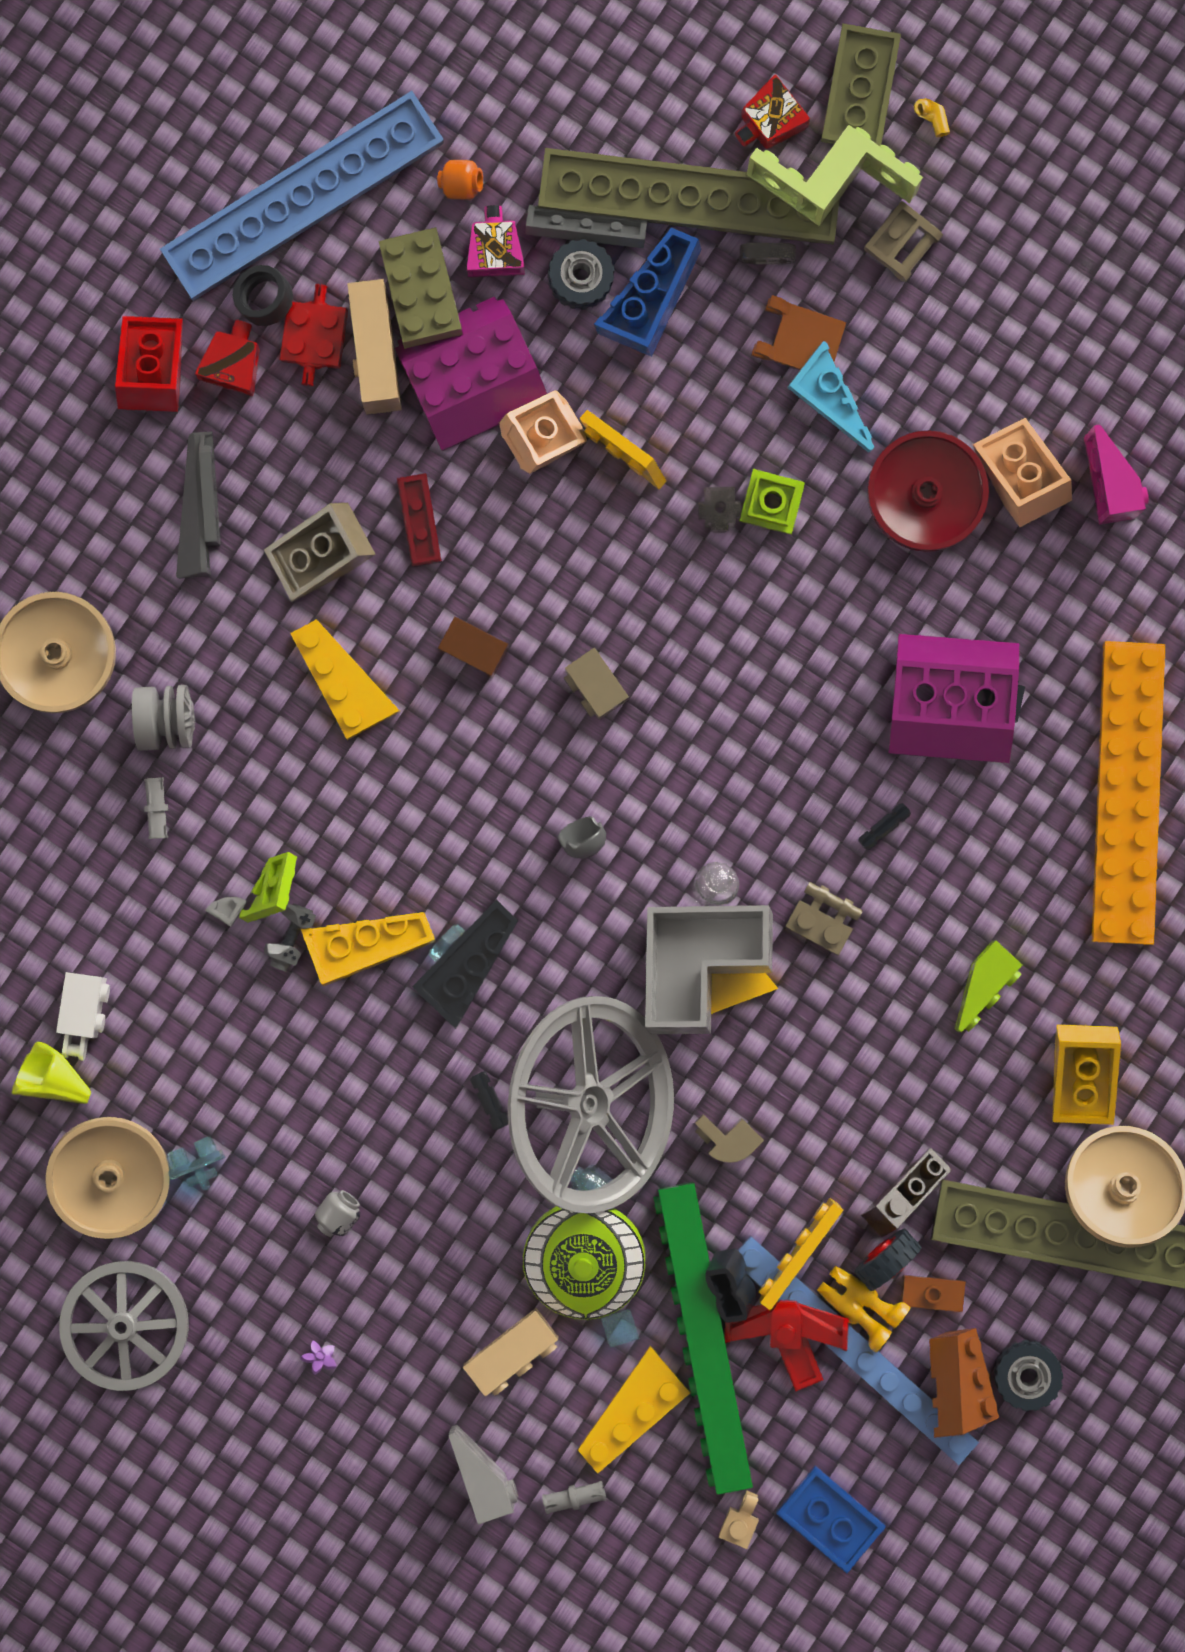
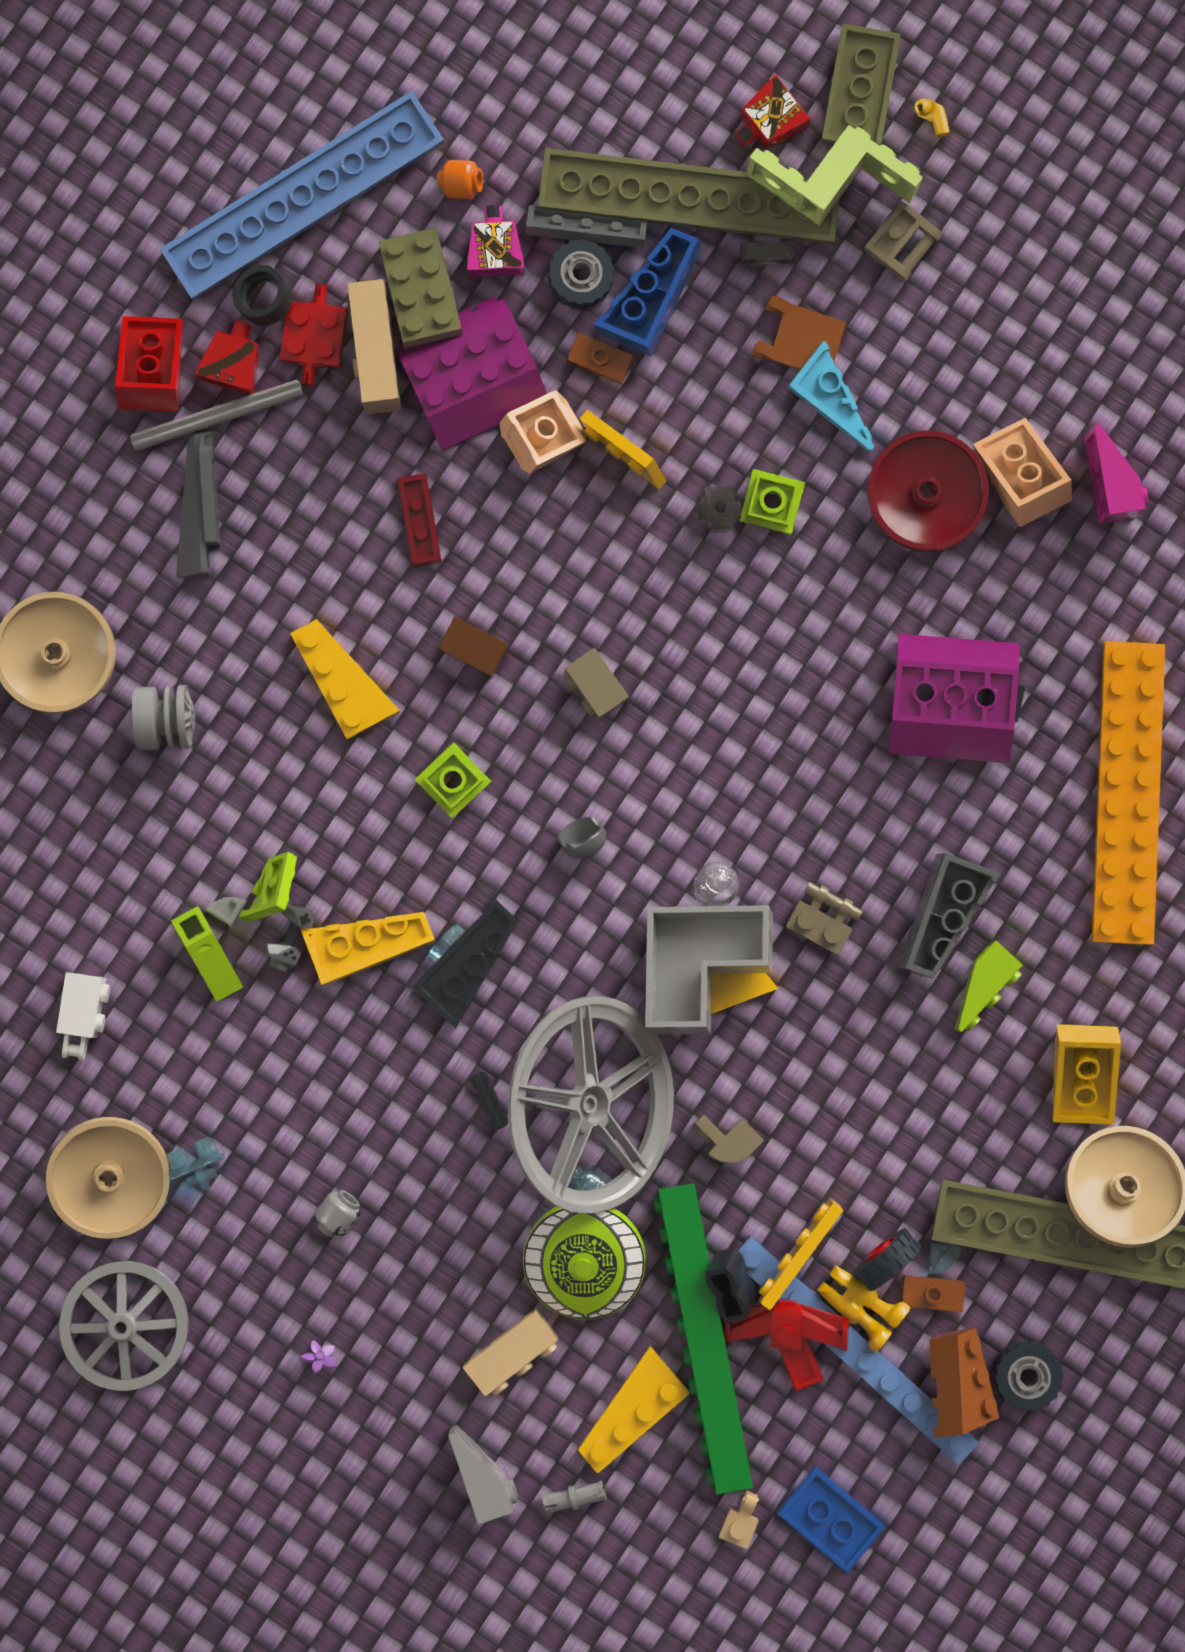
(49, 1076): neon yellow hat -> none
(156, 808): light grey pin -> none
(207, 953): none -> lime slope
(216, 415): none -> light grey axle
(319, 550): dark tan slope -> none
(455, 799): none -> lime piece
(600, 358): none -> dark orange plate
(620, 1328): clear light blue tile -> none
(884, 826): black axle -> none
(906, 1193): dark brown slope -> none
(942, 1256): none -> clear light blue tile
(945, 910): none -> dark grey wedge

